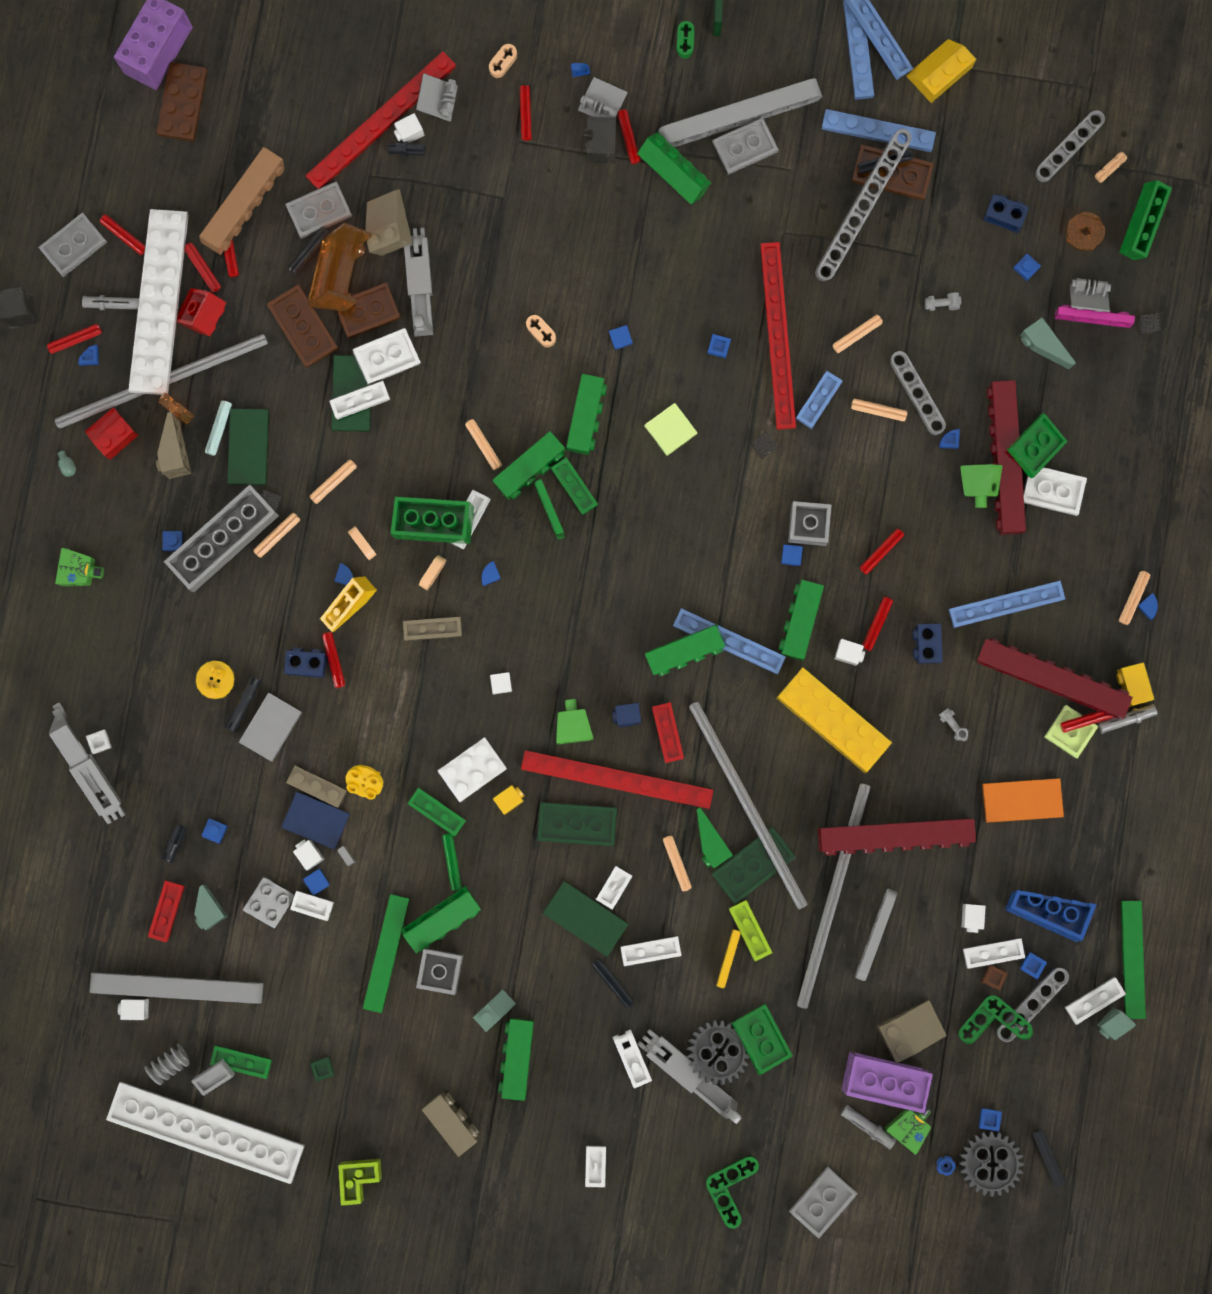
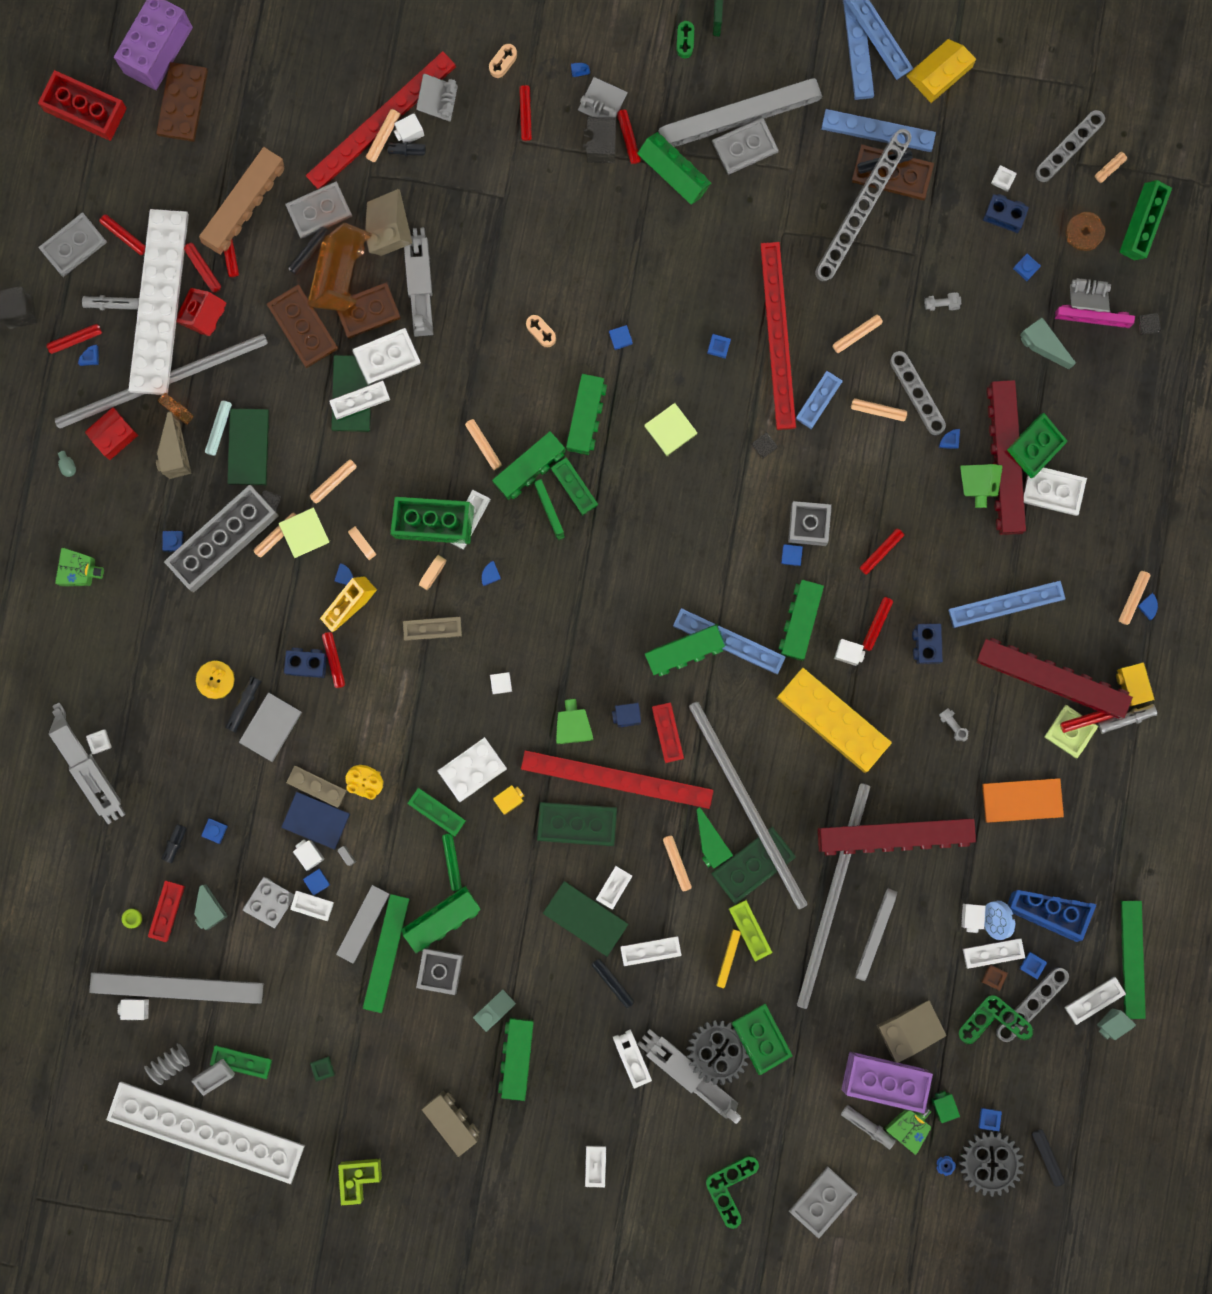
(82, 105): none -> red brick
(131, 918): none -> lime tile
(303, 532): none -> yellowish green tile
(363, 924): none -> light grey tile
(383, 135): none -> light nougat axle
(945, 1106): none -> green brick
(999, 920): none -> light blue tile
(1003, 178): none -> white tile

